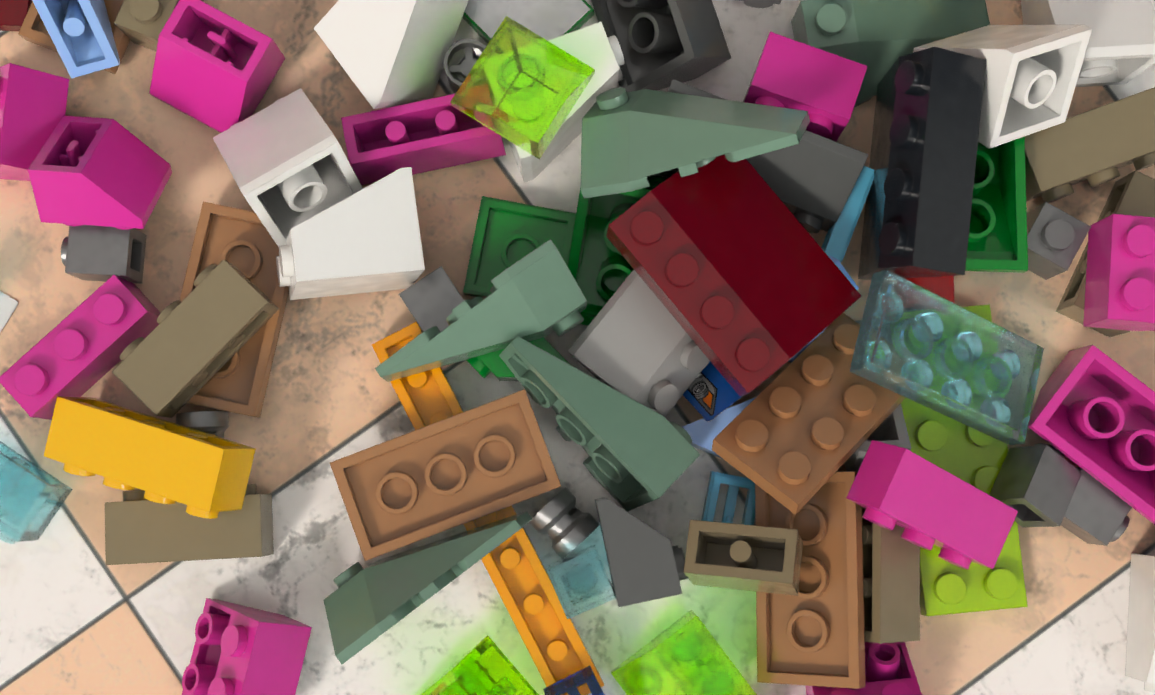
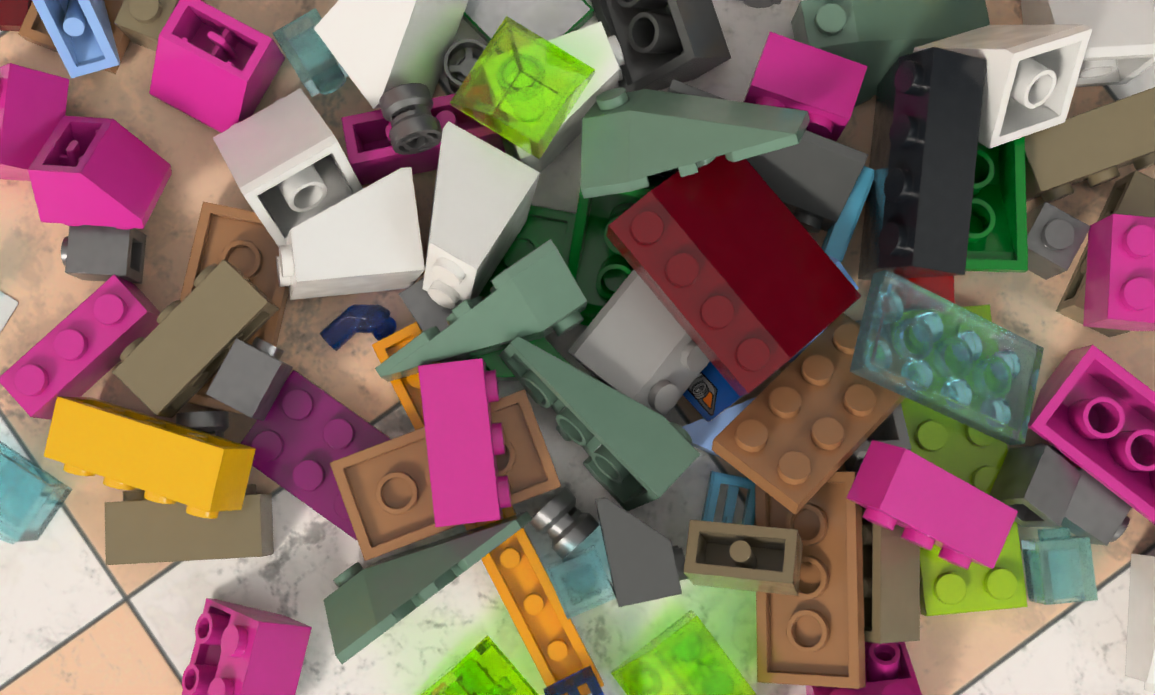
(250, 378): none -> flat silver brick
(302, 438): none -> magenta plate
(310, 55): none -> clear light blue brick
(359, 319): none -> clear blue arm
(411, 119): none -> flat silver wheel
(463, 442): none -> dark pink brick
(475, 215): none -> white slope
(1059, 567): none -> clear light blue brick

